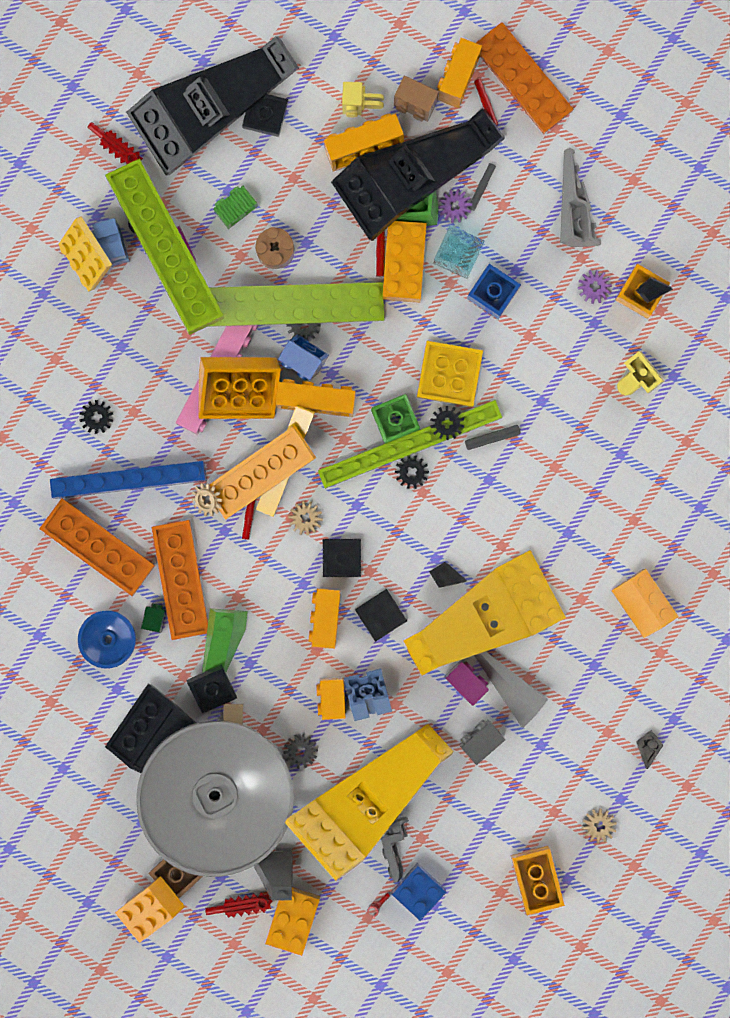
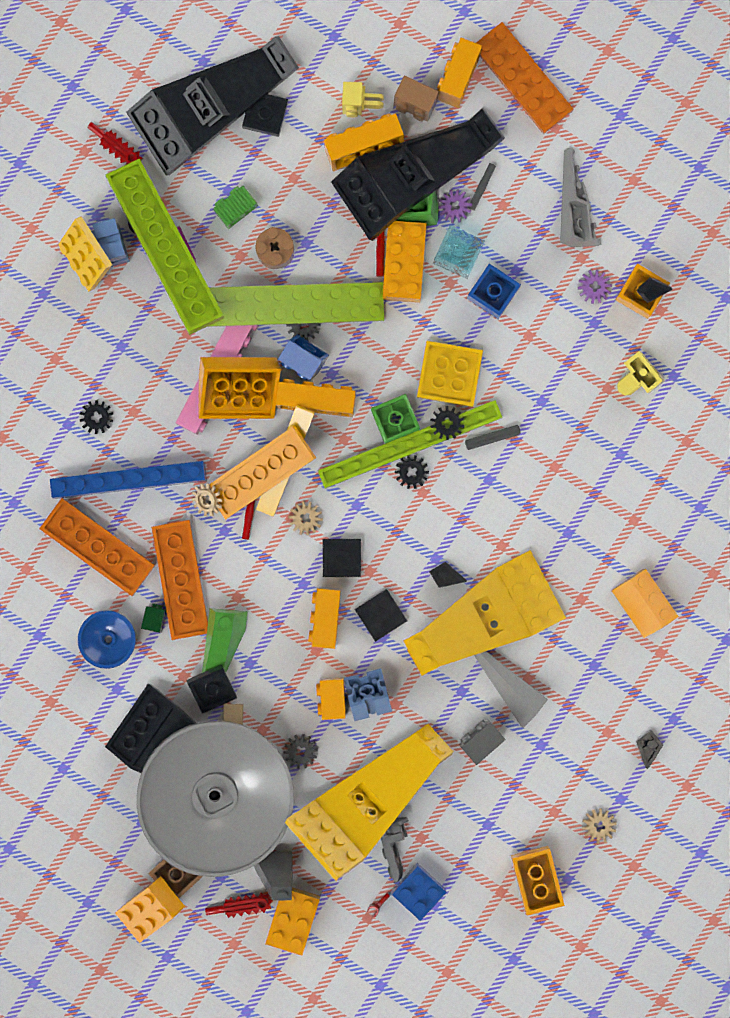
(466, 683): magenta brick -> none
(485, 100): red piece -> none

